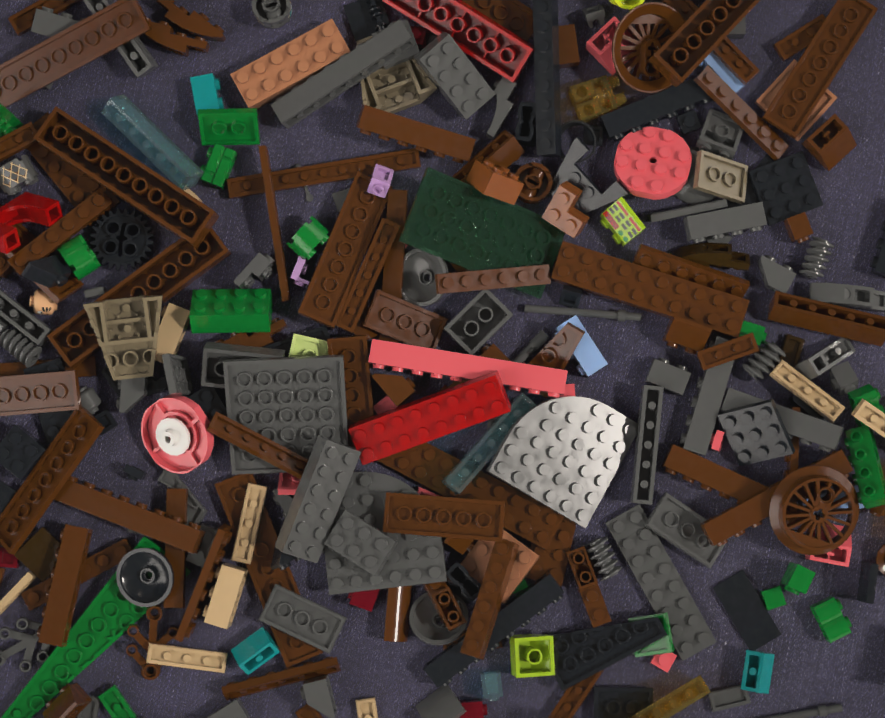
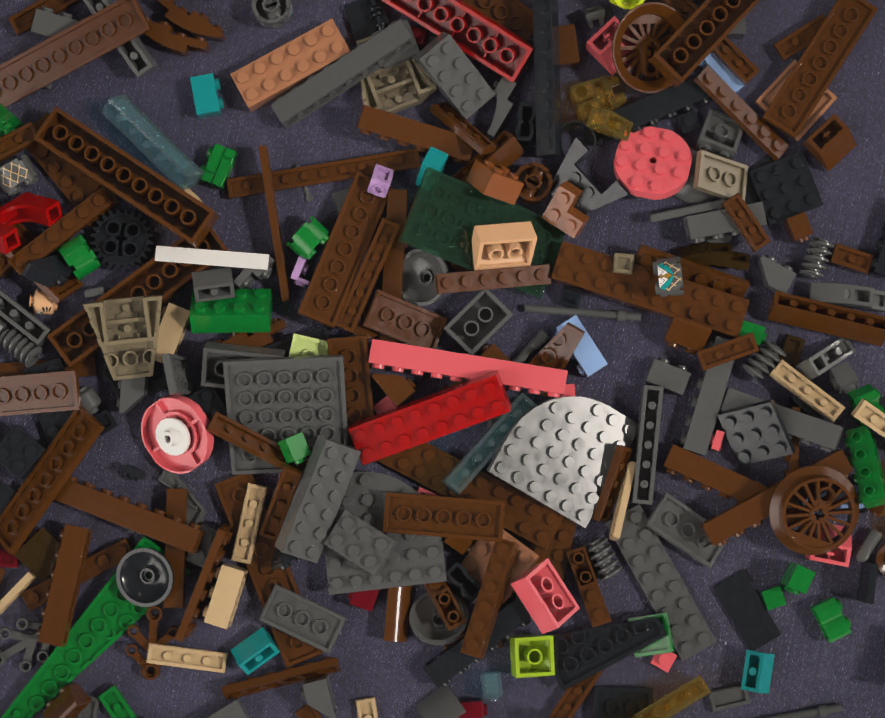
(212, 257): none -> white sticker
(213, 284): none -> dark grey brick
(229, 126): green plate -> none
(280, 501): none -> reddish brown tile
(294, 449): none -> green brick
(434, 159): none -> teal brick
(462, 128): none -> reddish brown tile
(503, 245): none -> light nougat slope
(545, 596): none -> coral slope
(609, 123): none -> clear yellow slope
(612, 483): none -> reddish brown tile
(622, 222): lime slope -> none
(622, 502): none -> tan tile
(623, 263): none -> dark tan tile
(669, 277): none -> dark grey brick
(746, 222): none -> reddish brown tile
(851, 258): none -> reddish brown plate
(867, 545): none -> dark grey bar

